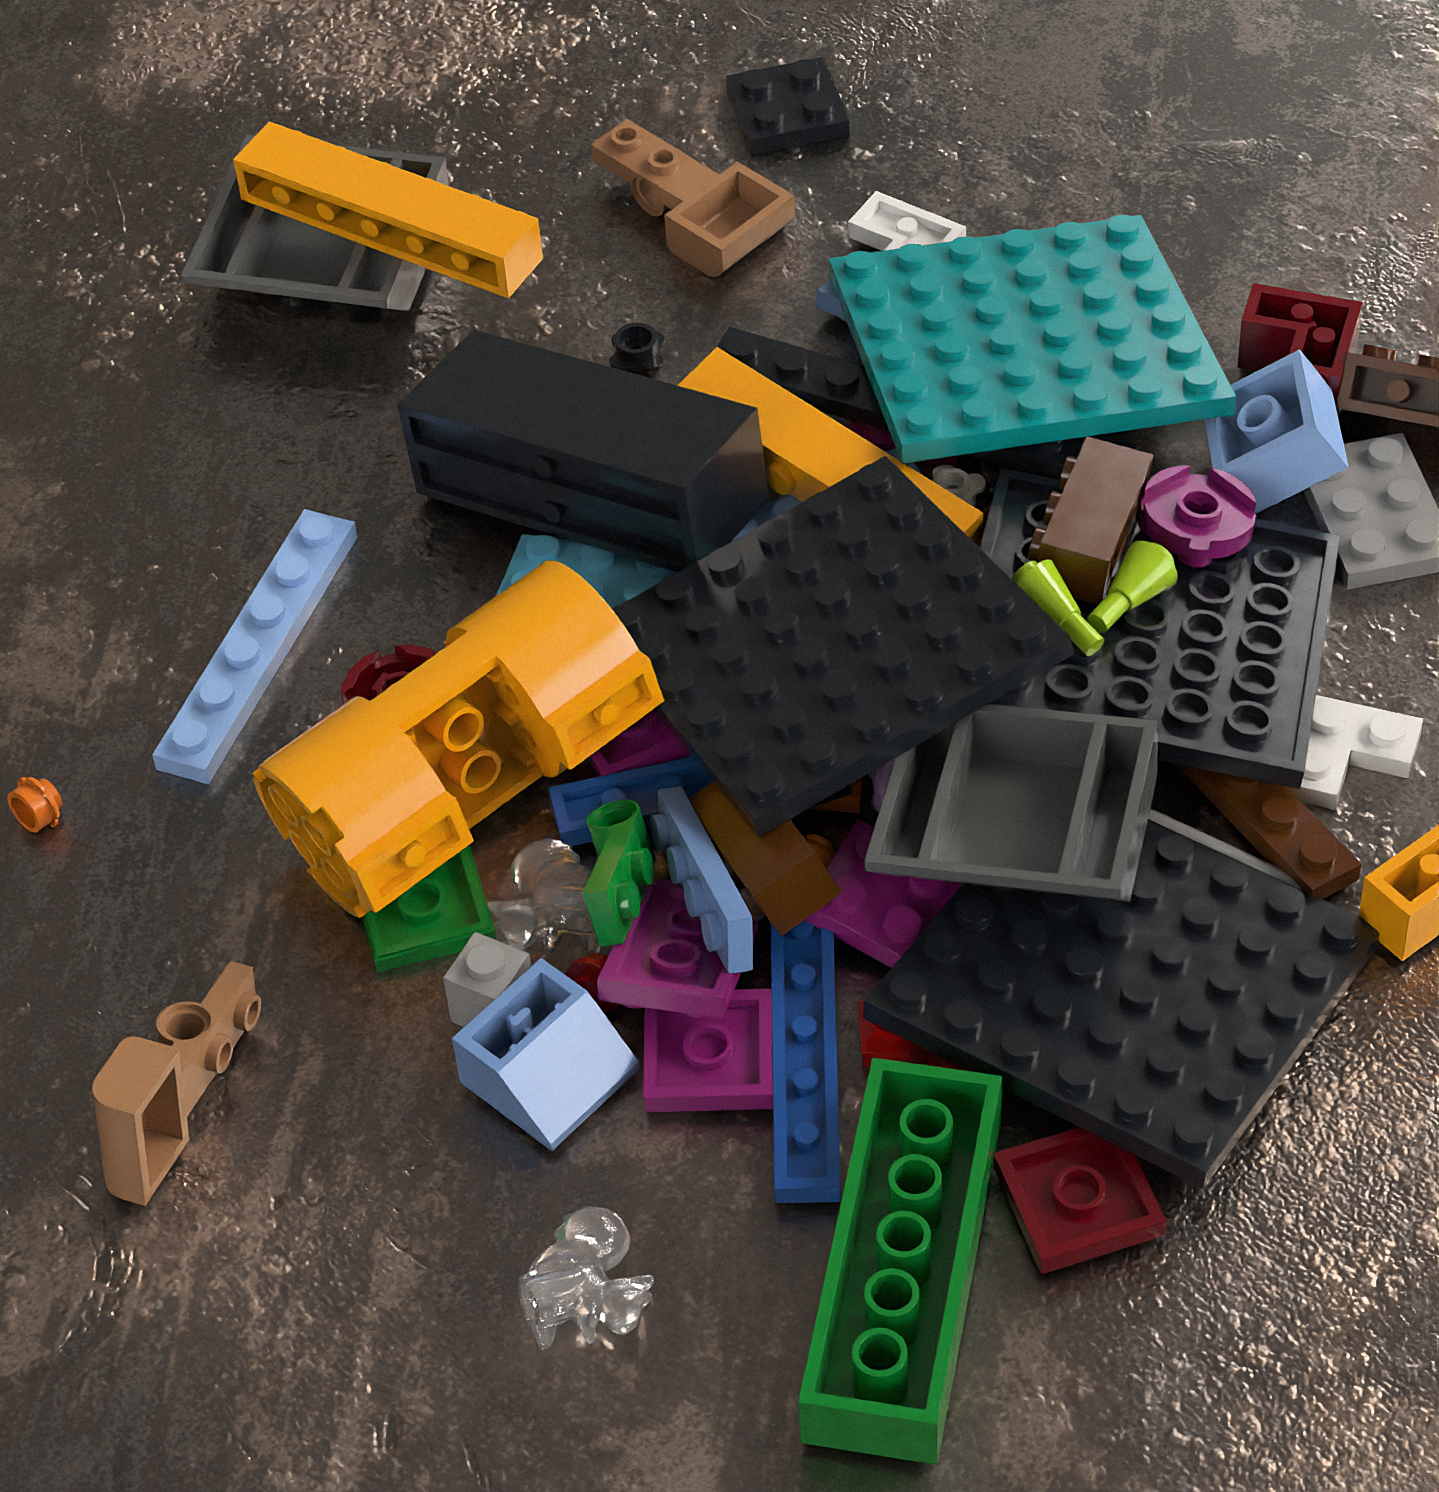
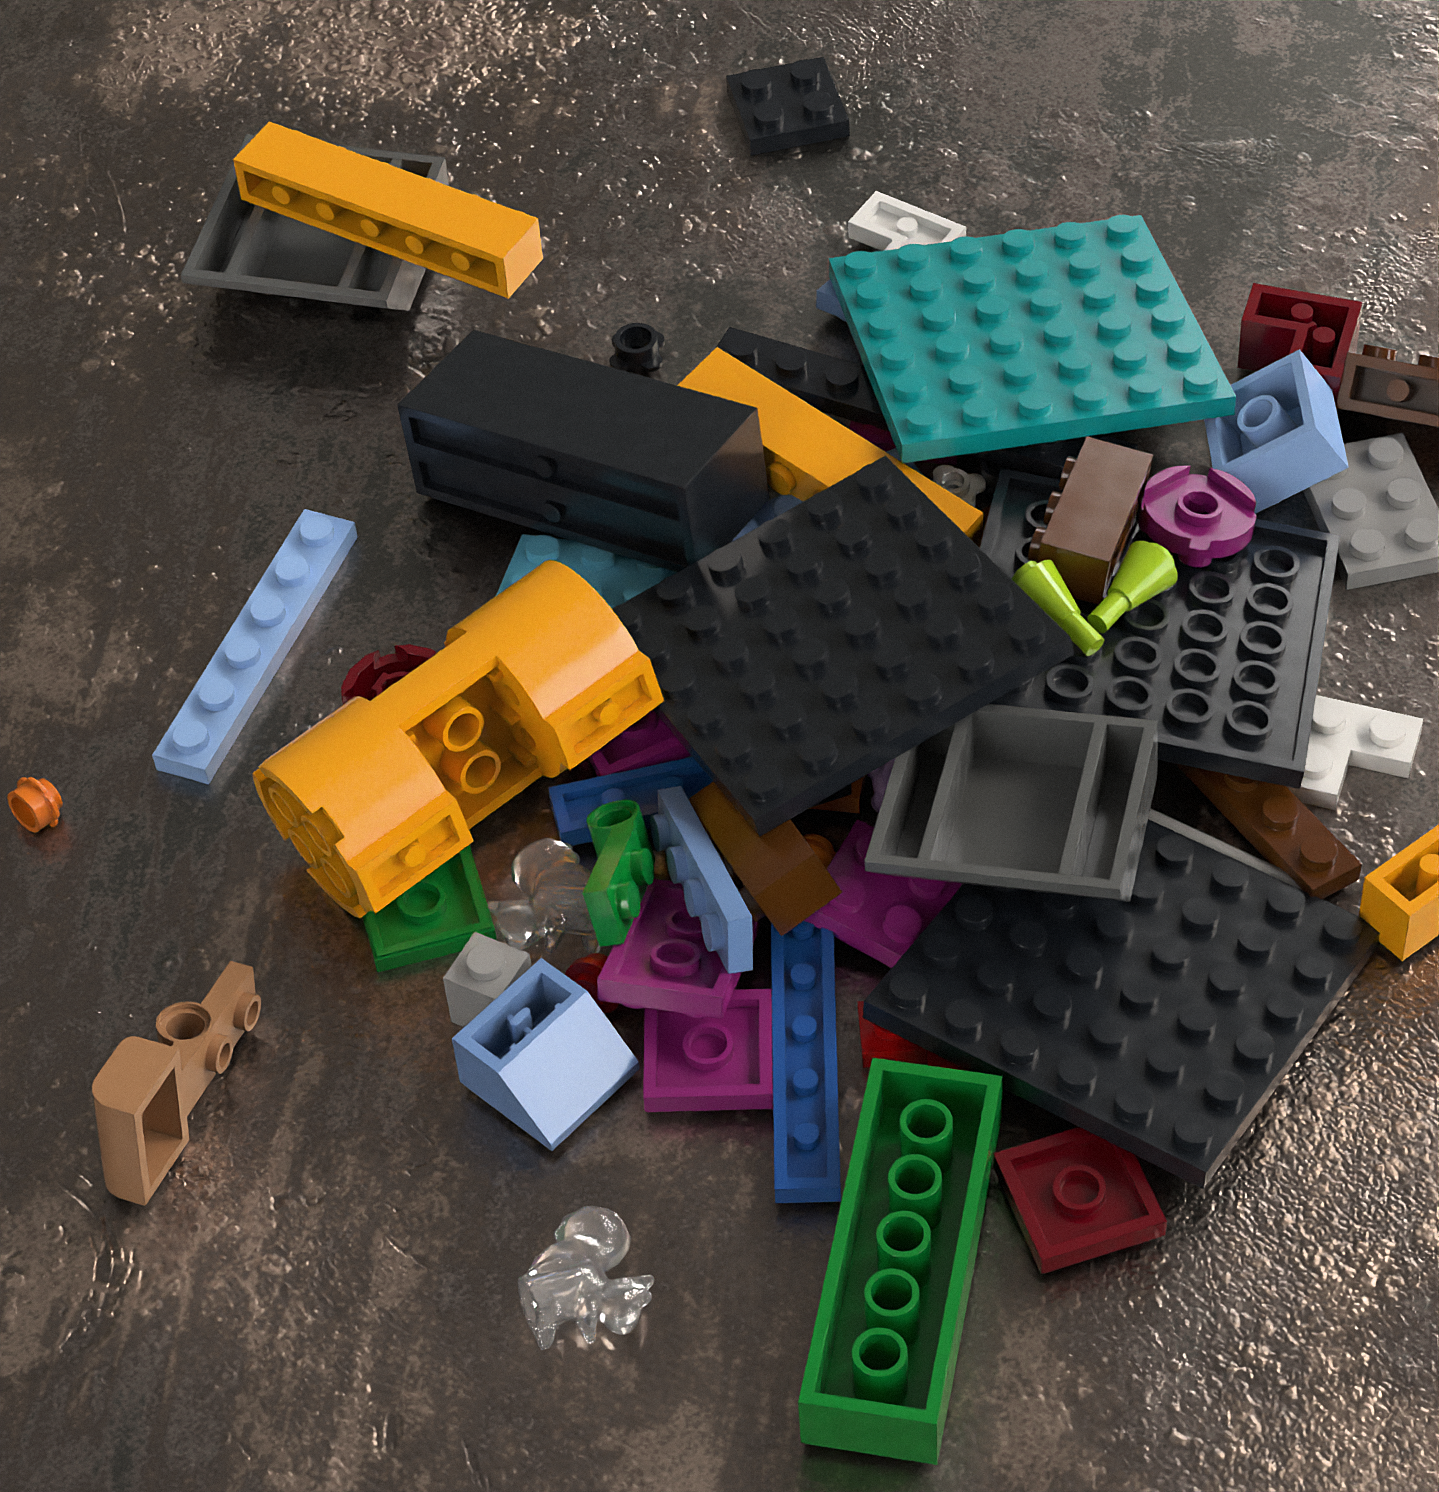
(712, 214): medium nougat plate -> none

